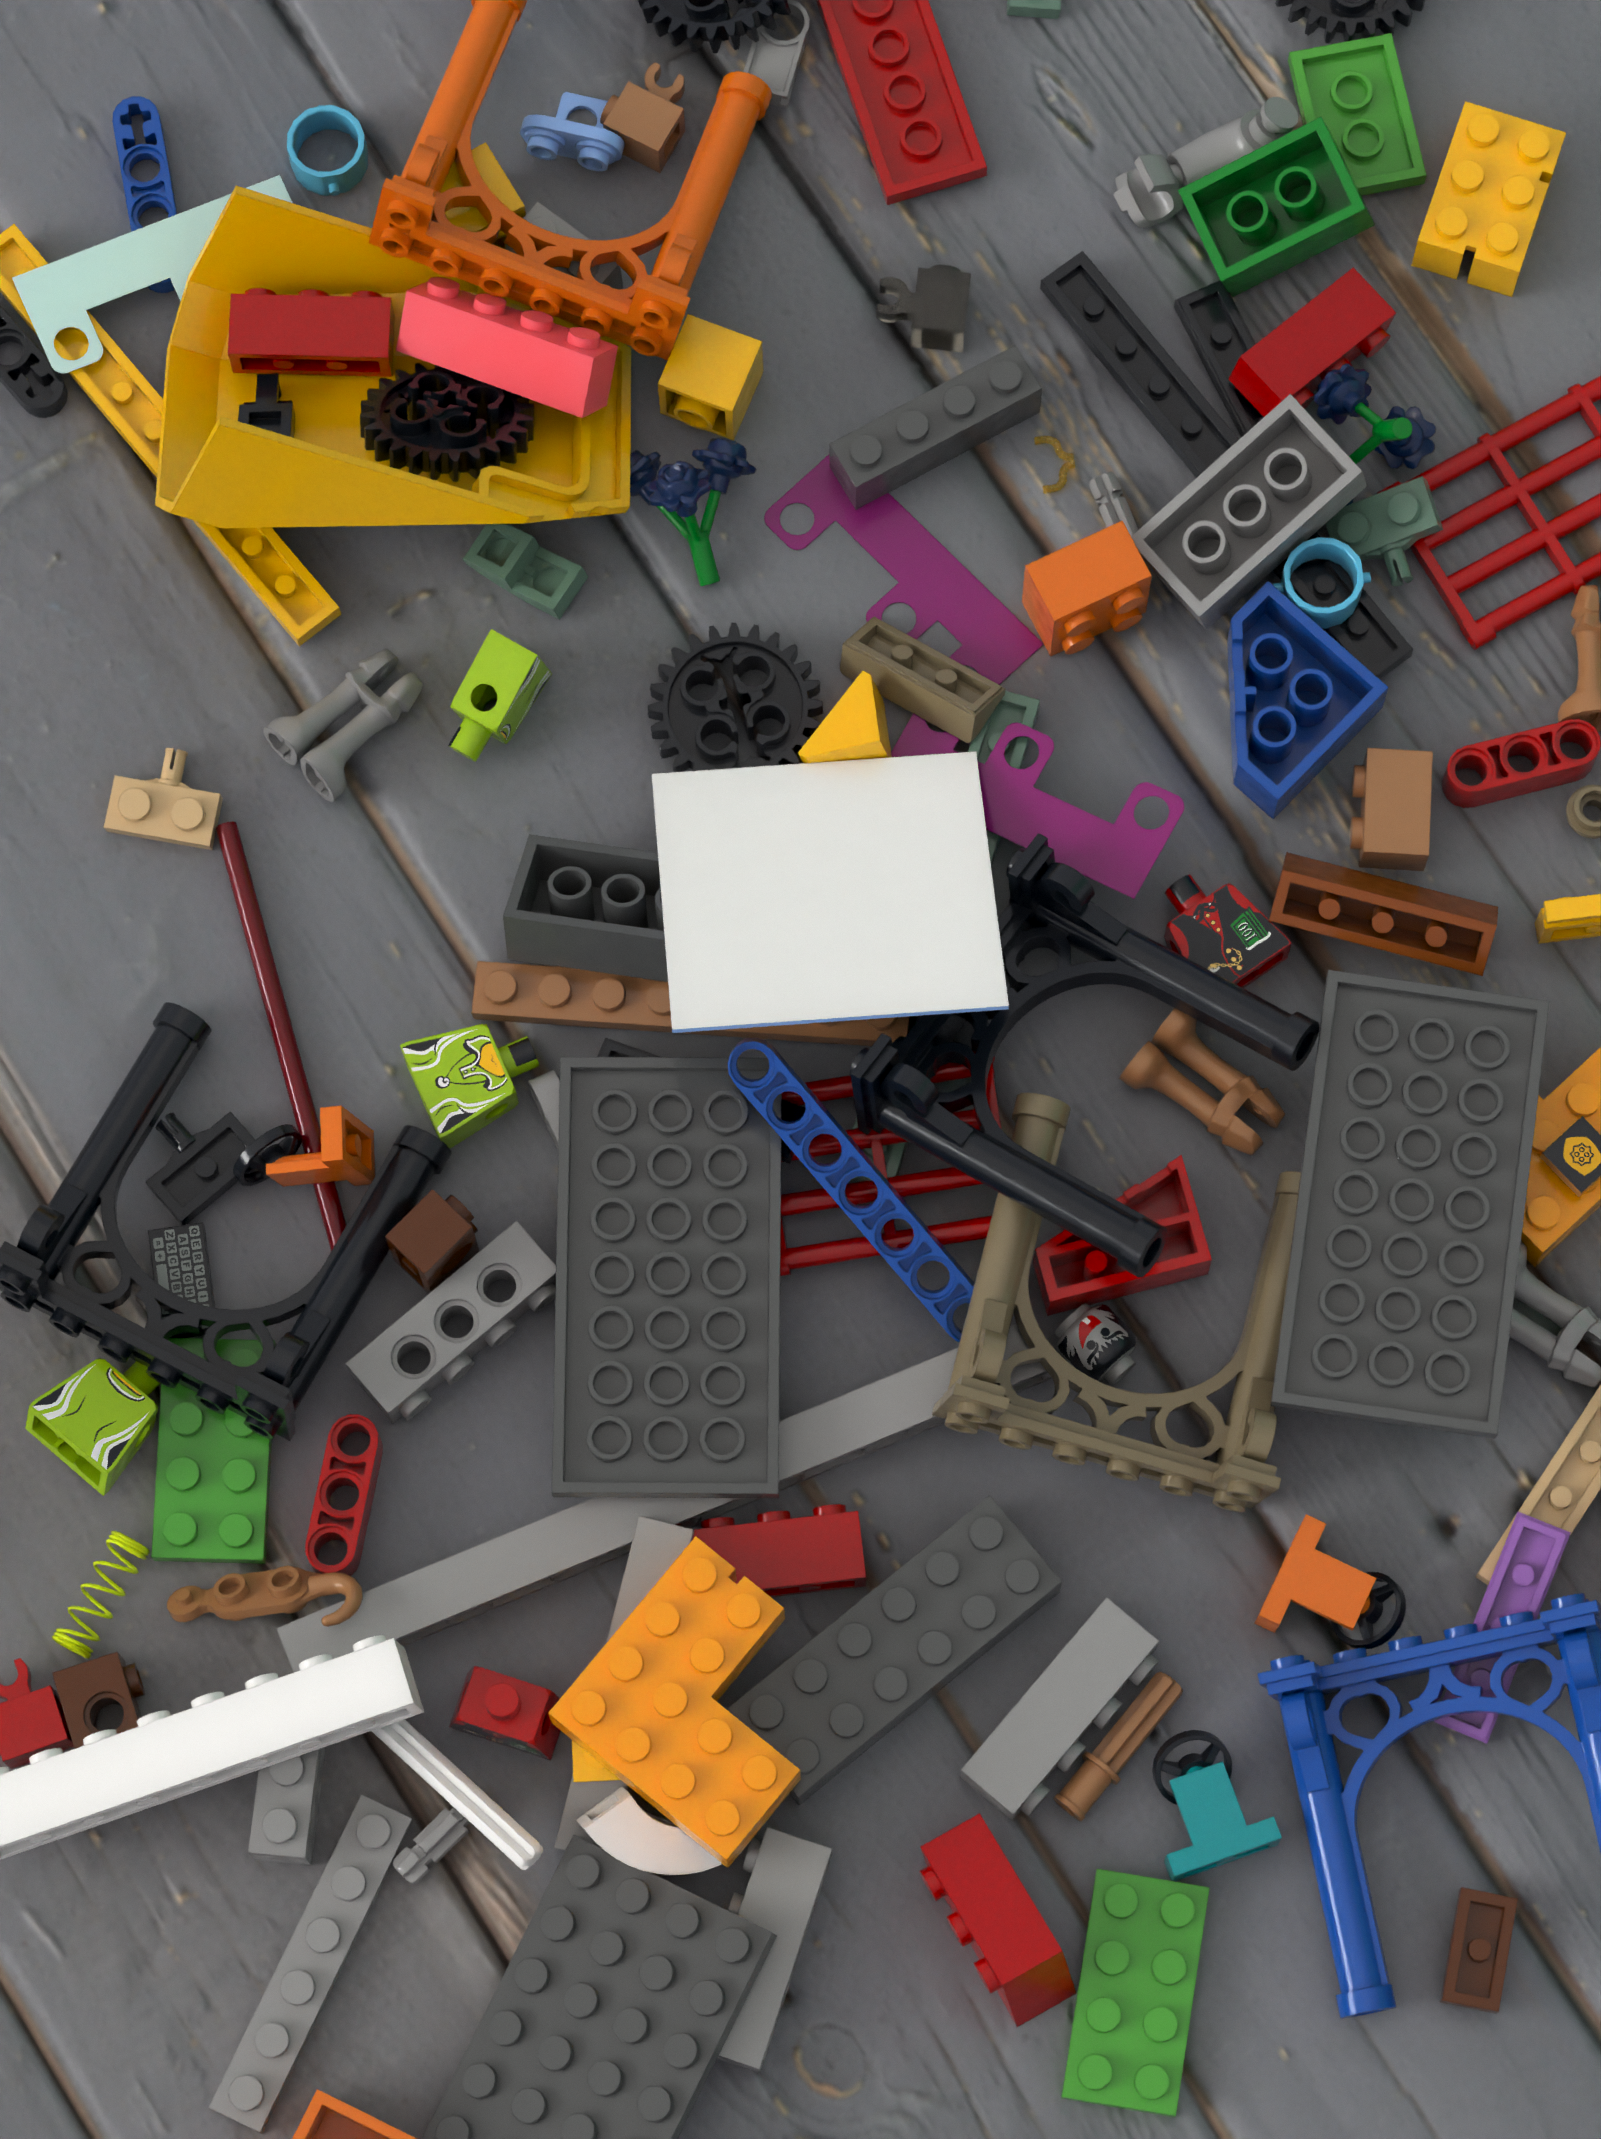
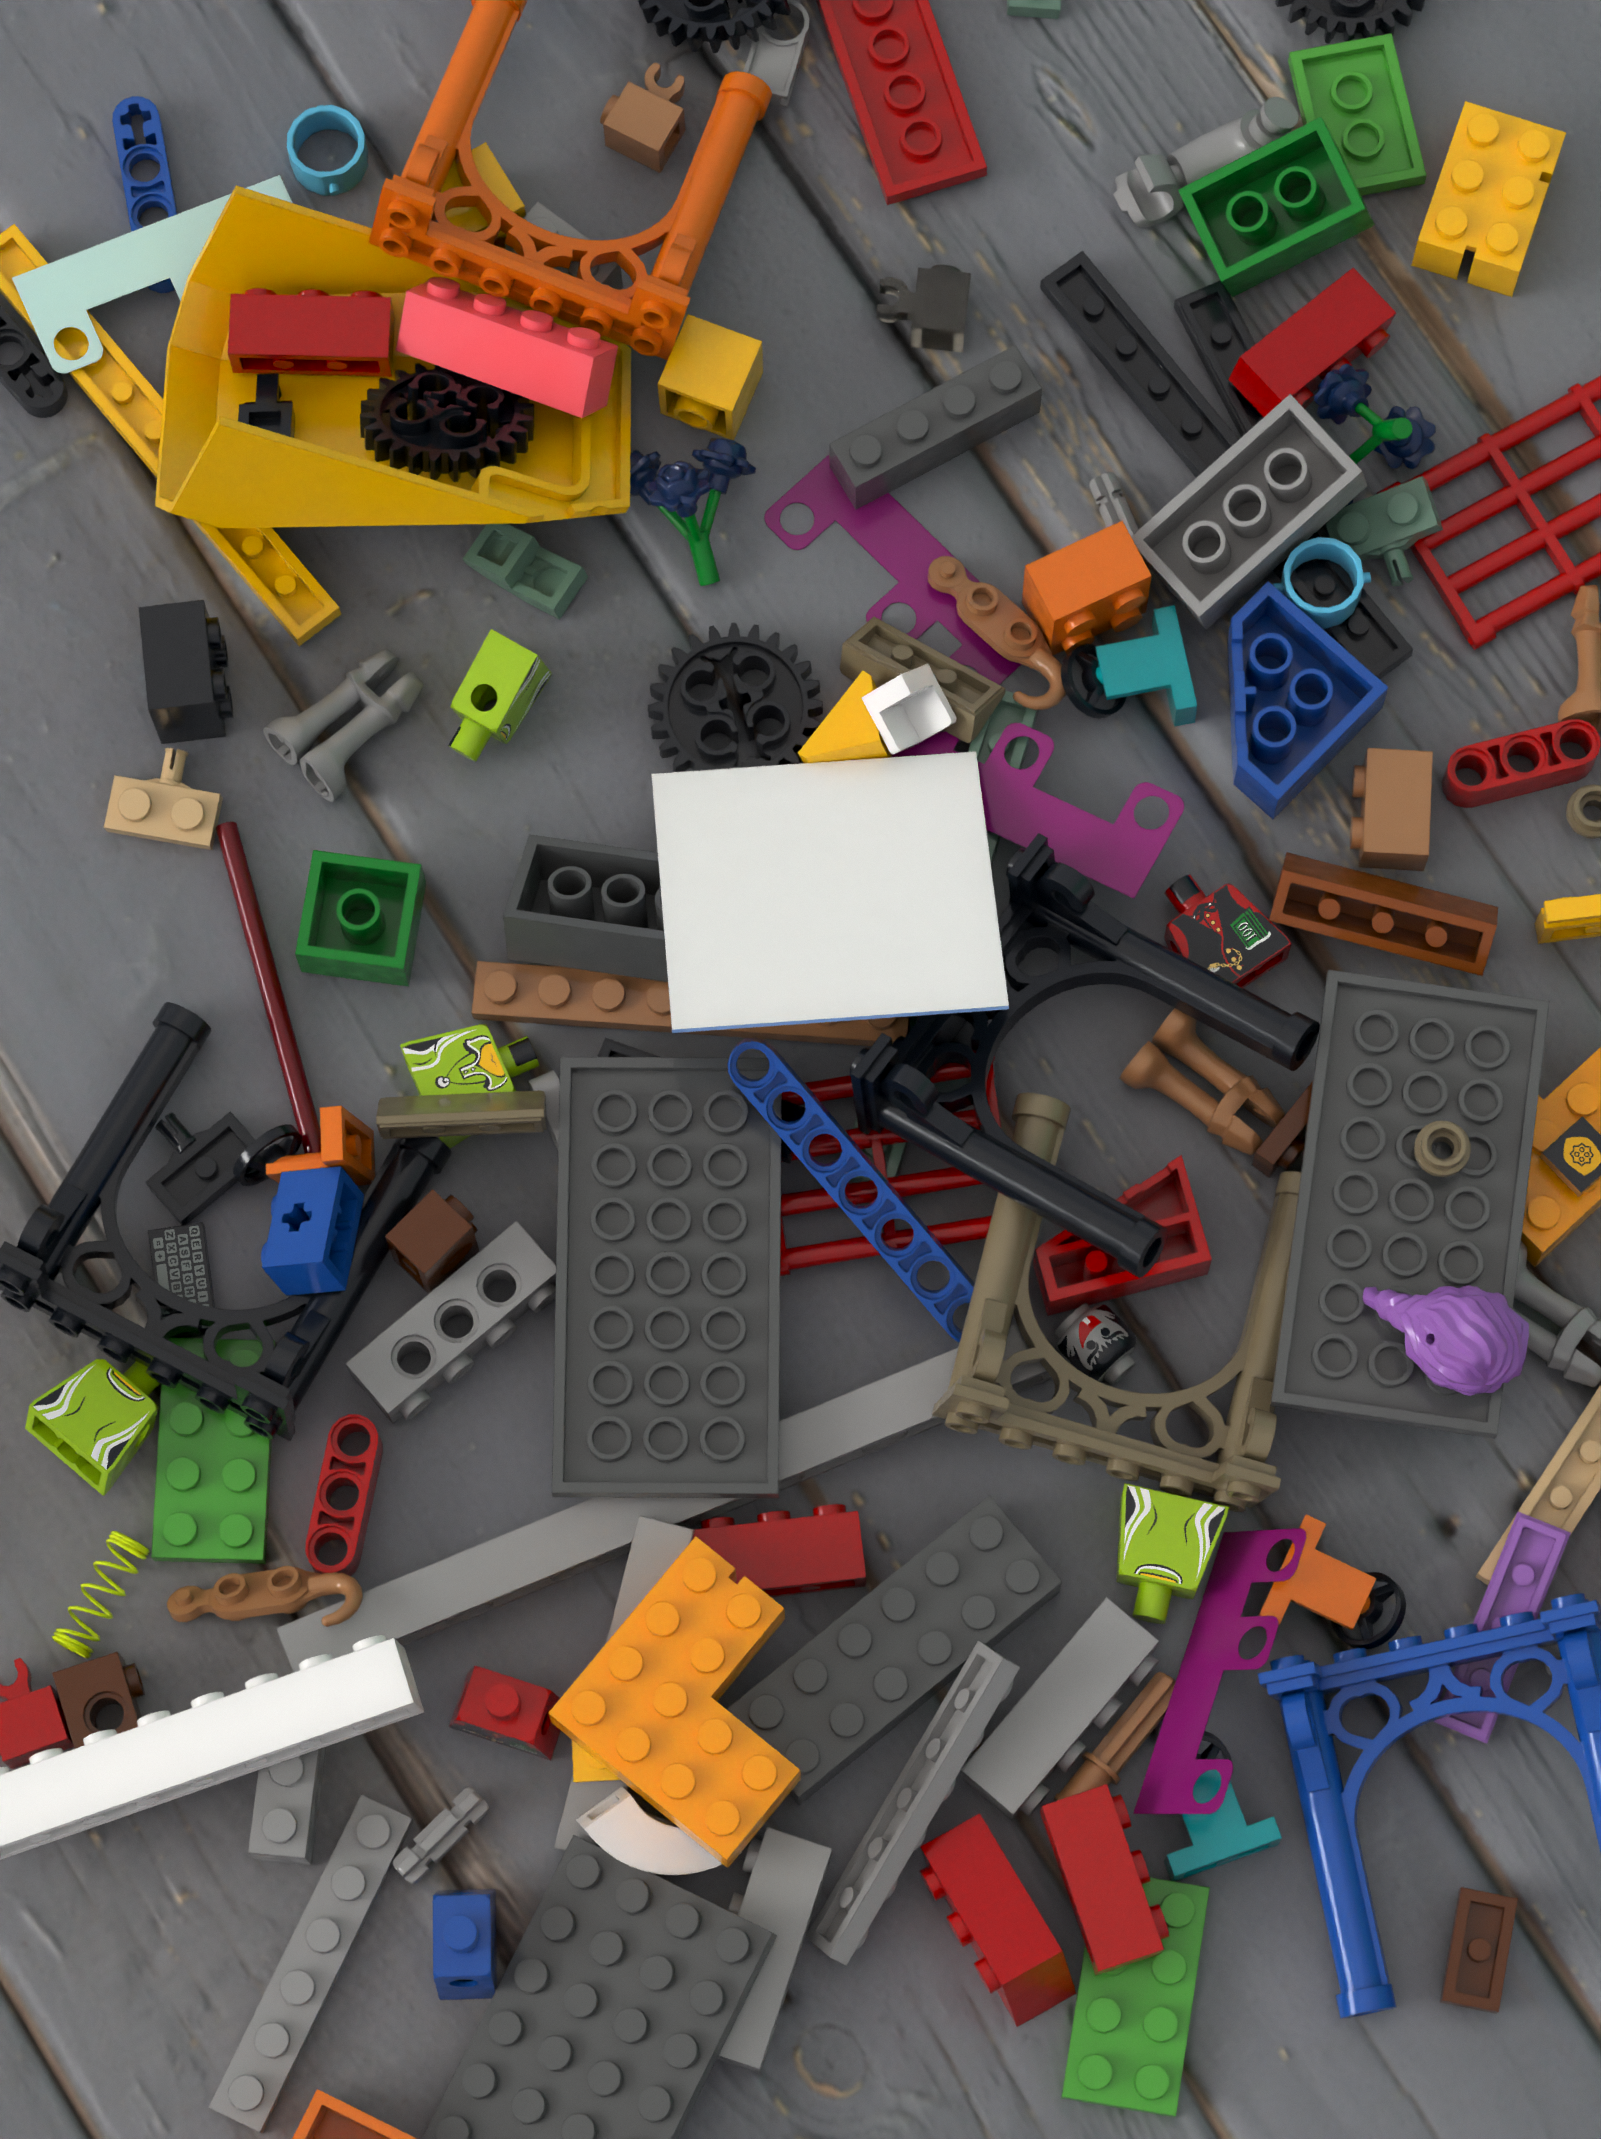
(185, 671): none -> black brick
(312, 1231): none -> blue brick
(360, 918): none -> green brick
(461, 1114): none -> dark tan slope
(461, 1793): white axle -> none
(465, 1943): none -> blue torso
(556, 136): light blue bracket -> none
(909, 709): none -> white panel
(912, 1803): none -> light grey plate
(1001, 626): none -> medium nougat piece
(1062, 455): clear yellow piece -> none
(1104, 1878): none -> red brick
(1135, 669): none -> teal piece
(1164, 1546): none -> lime torso
(1209, 1652): none -> magenta piece
(1284, 1142): none -> reddish brown plate
(1442, 1132): none -> dark tan plate
(1457, 1335): none -> medium lavender hair

